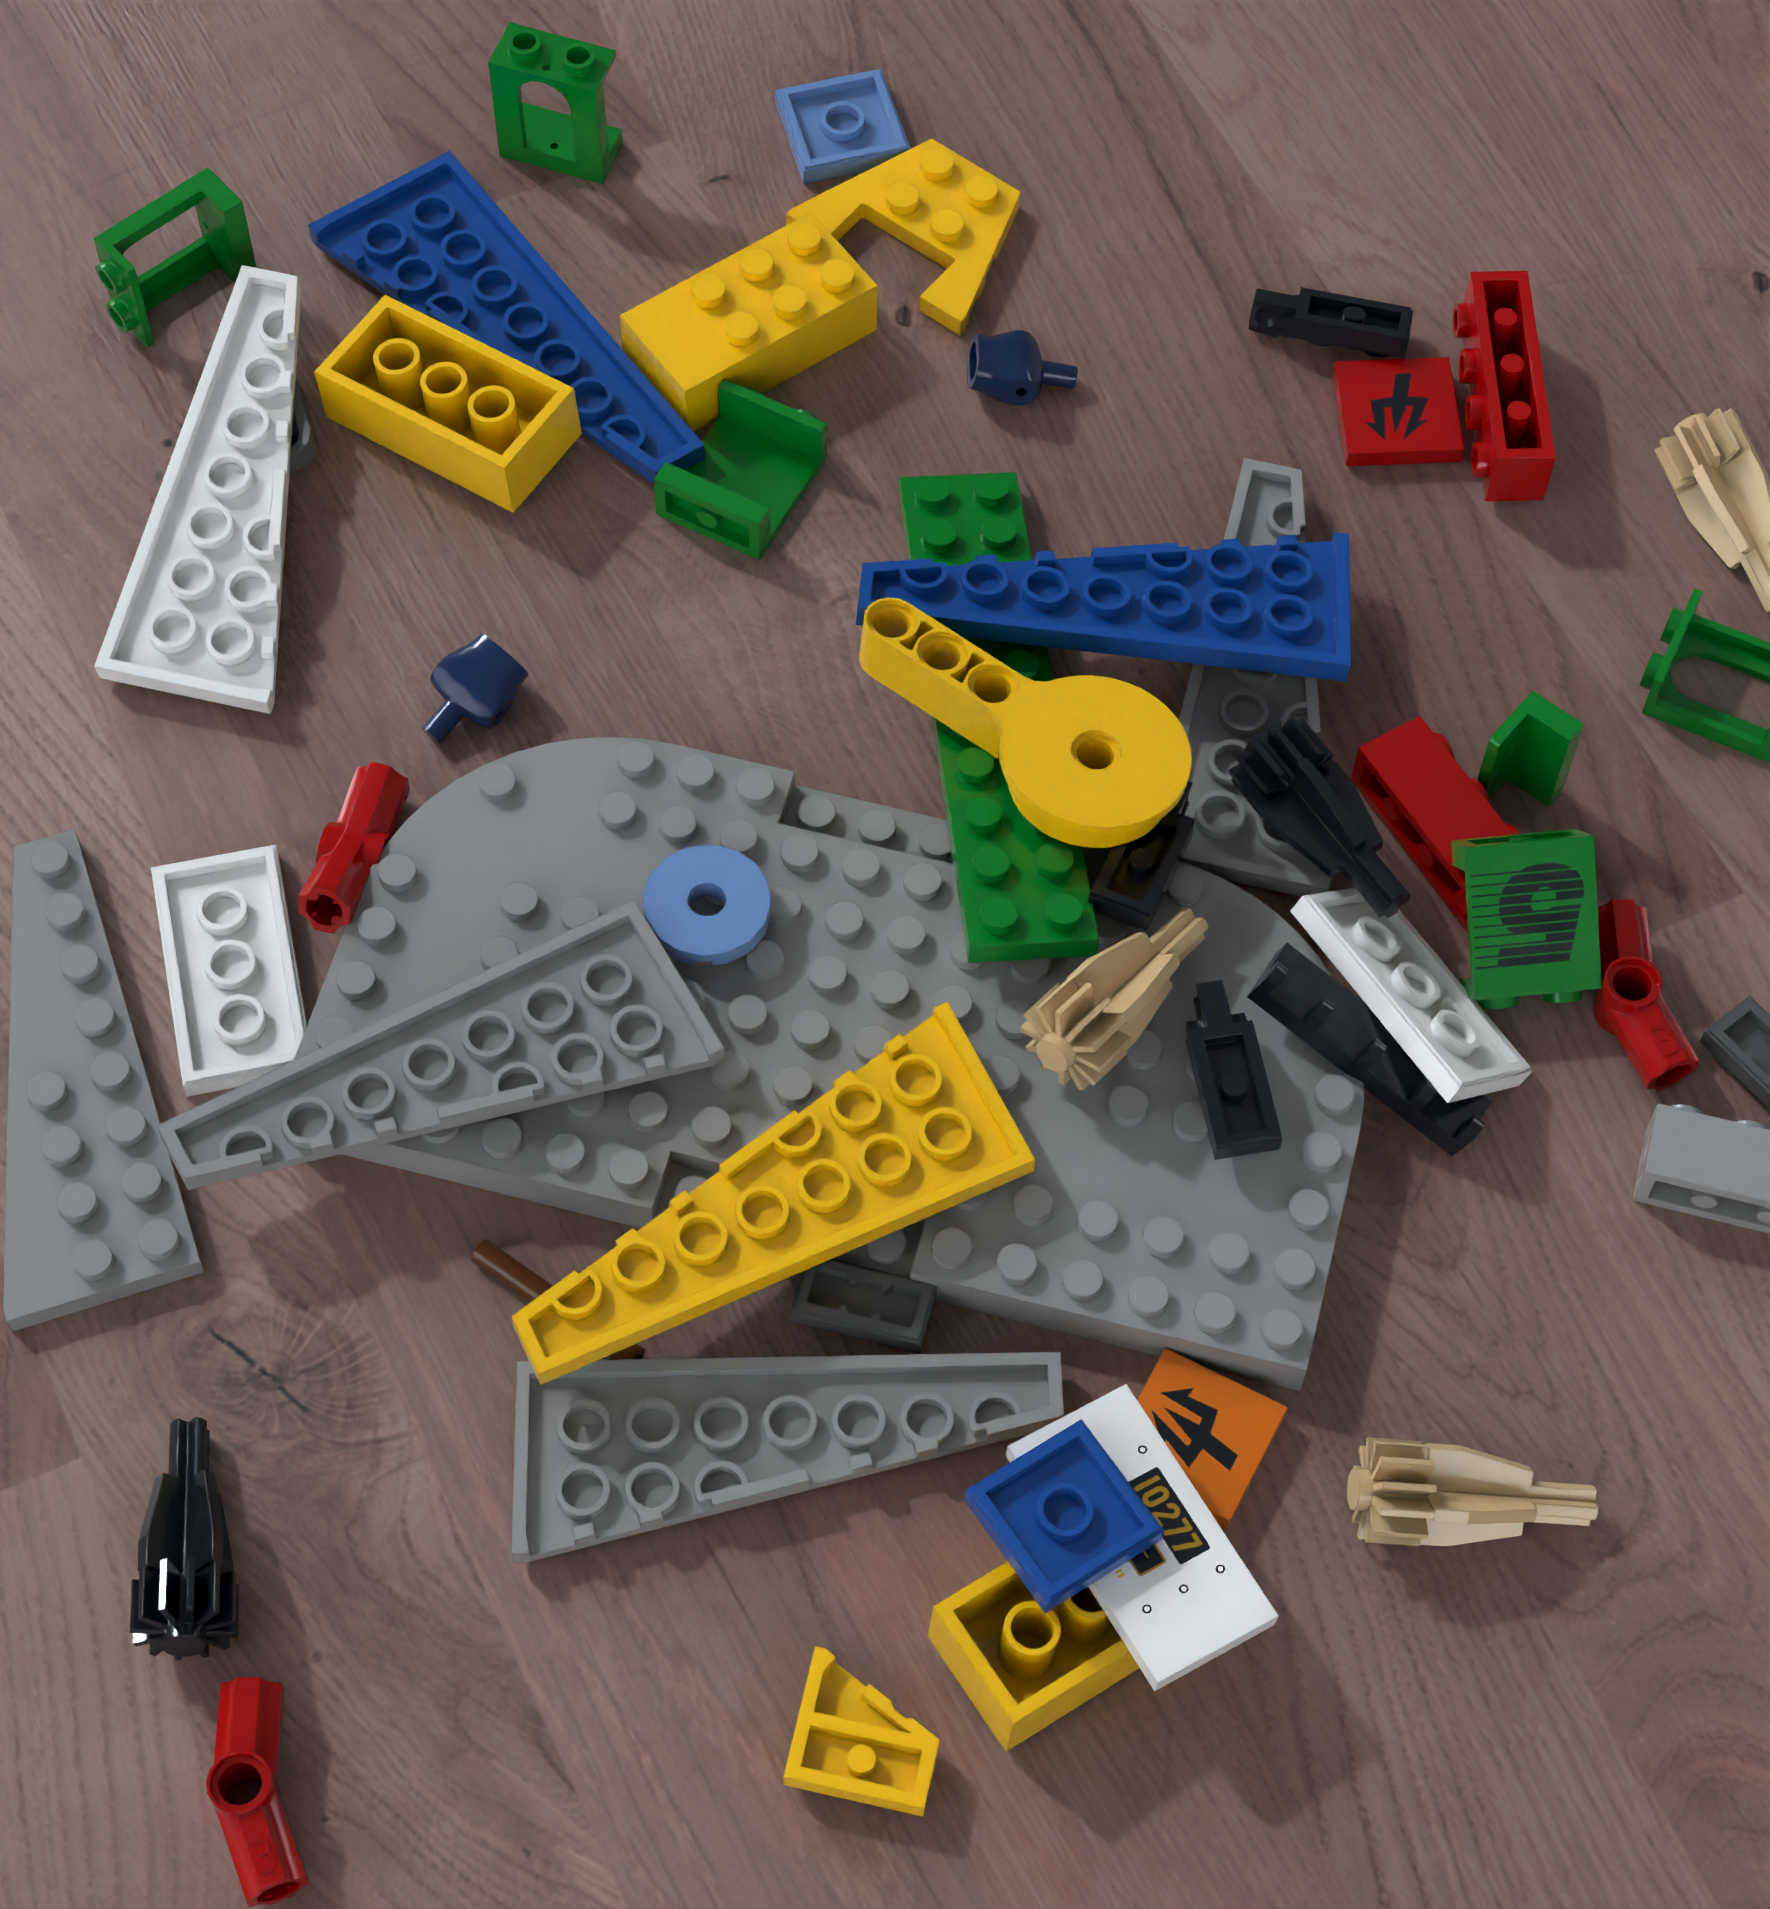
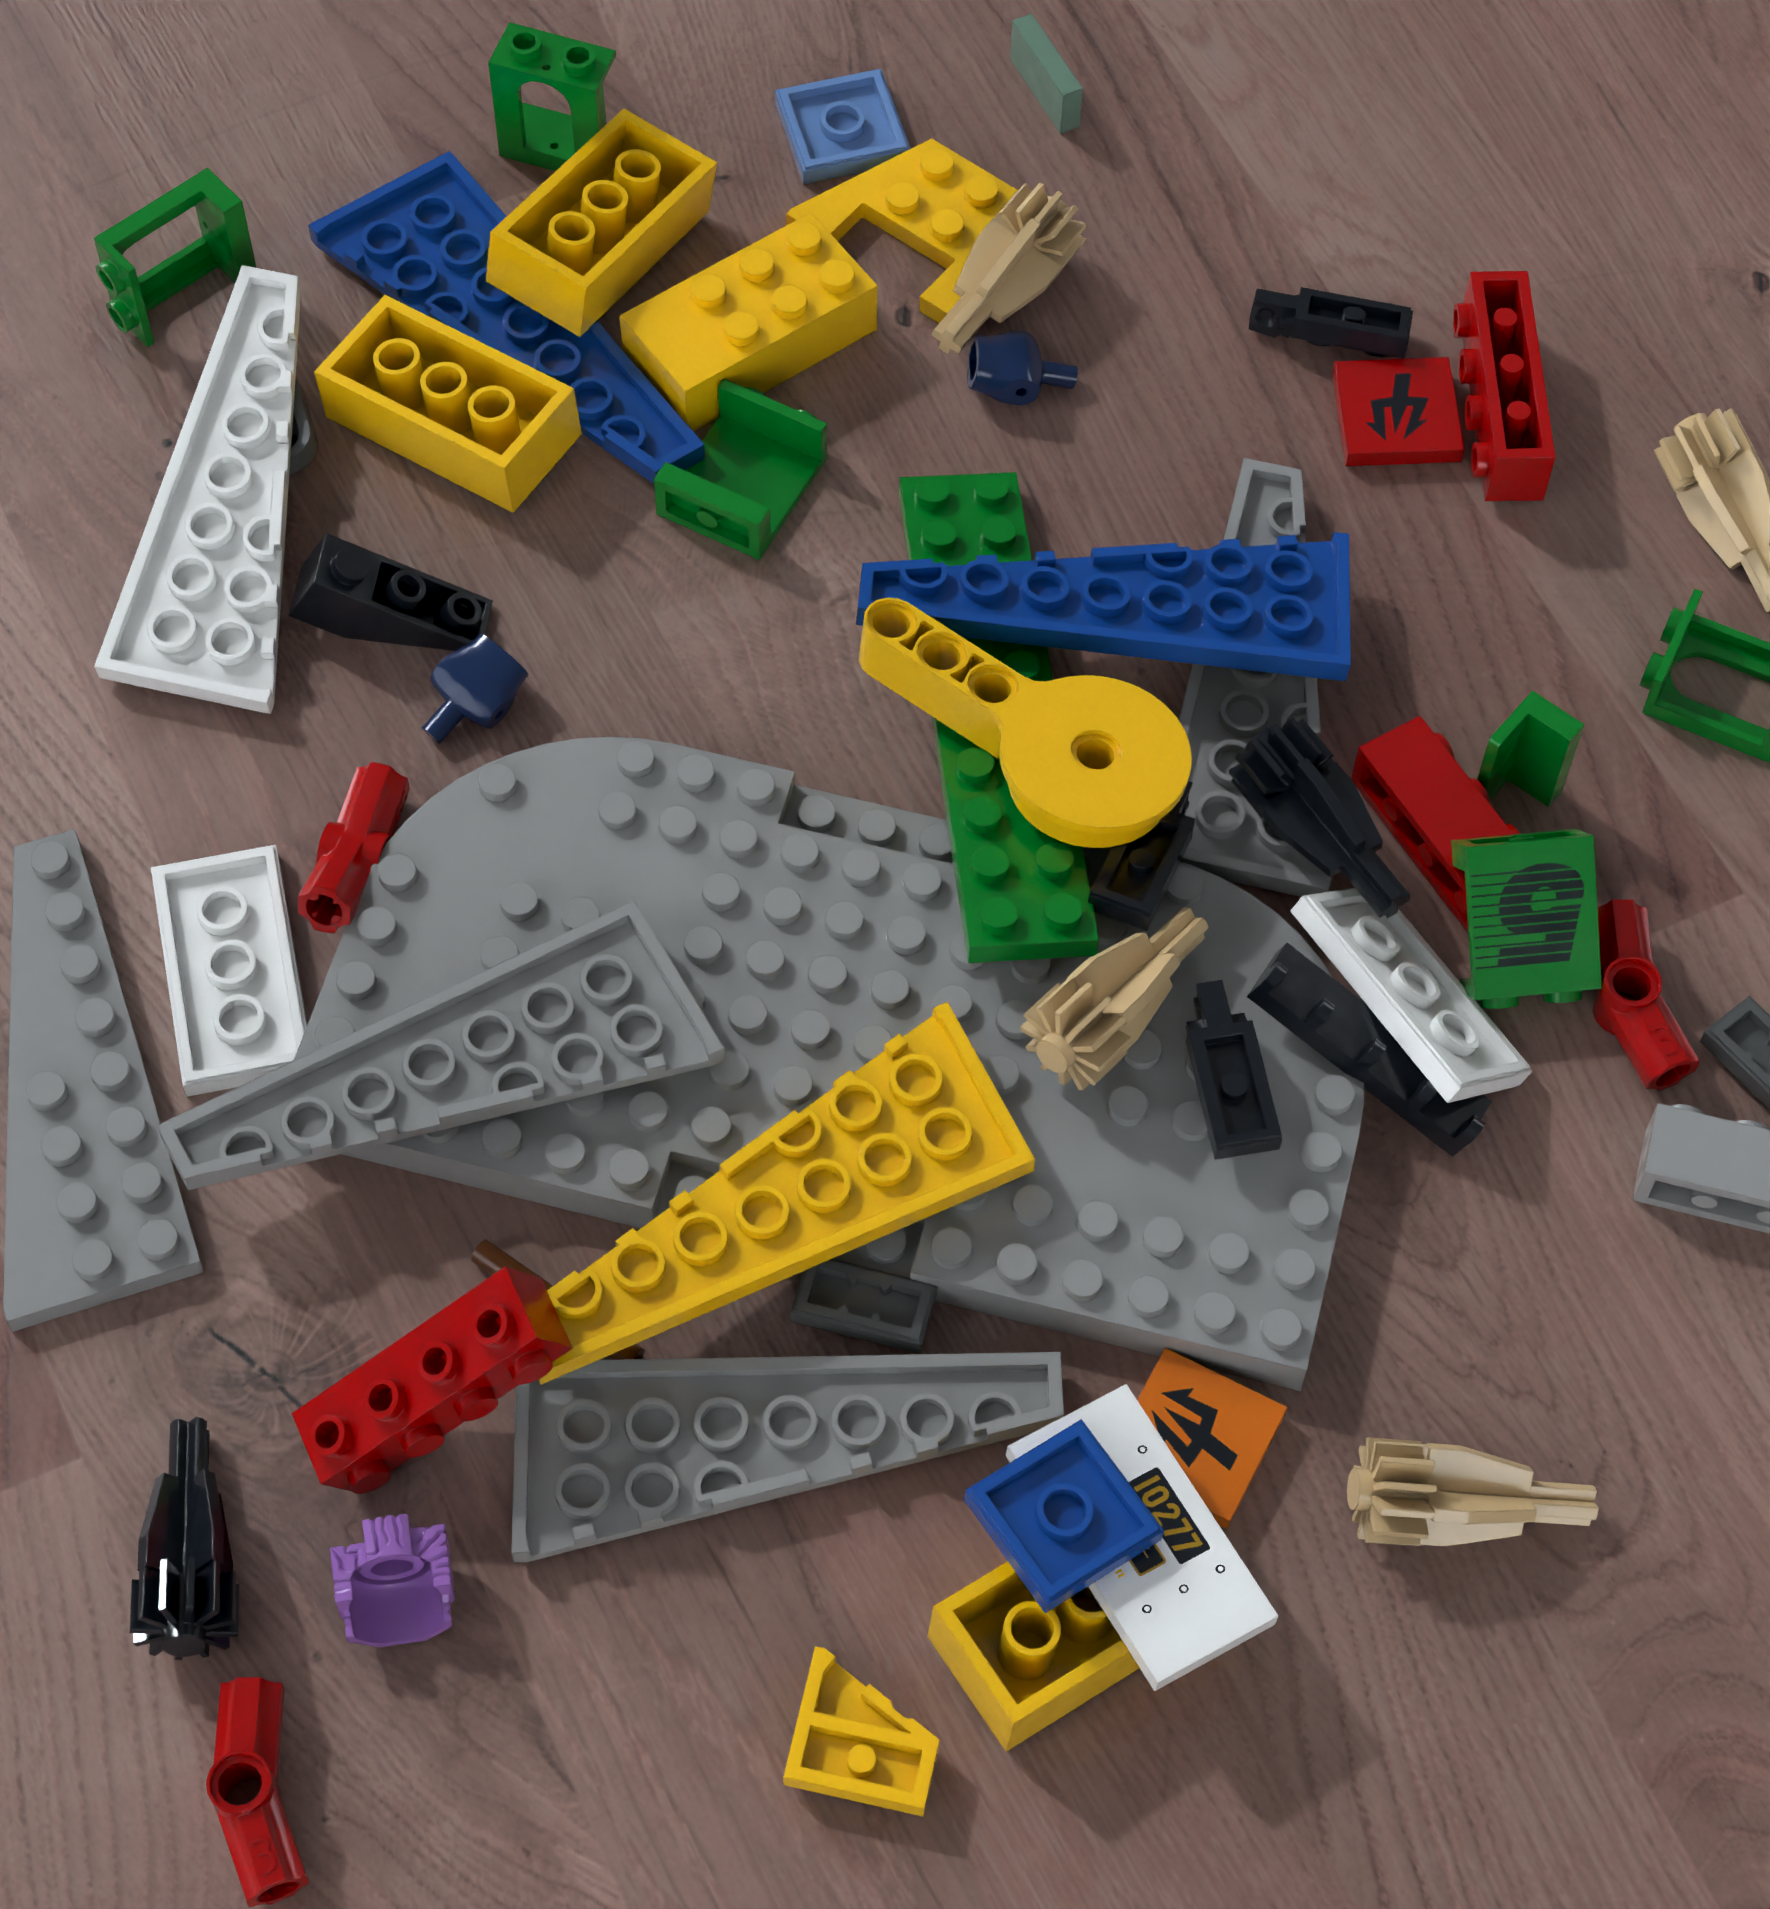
(384, 600): none -> black slope
(394, 1583): none -> medium lavender hair
(432, 1381): none -> red brick
(600, 222): none -> yellow brick
(707, 872): medium blue tile -> none
(1011, 263): none -> tan piece
(1046, 73): none -> sand green tile

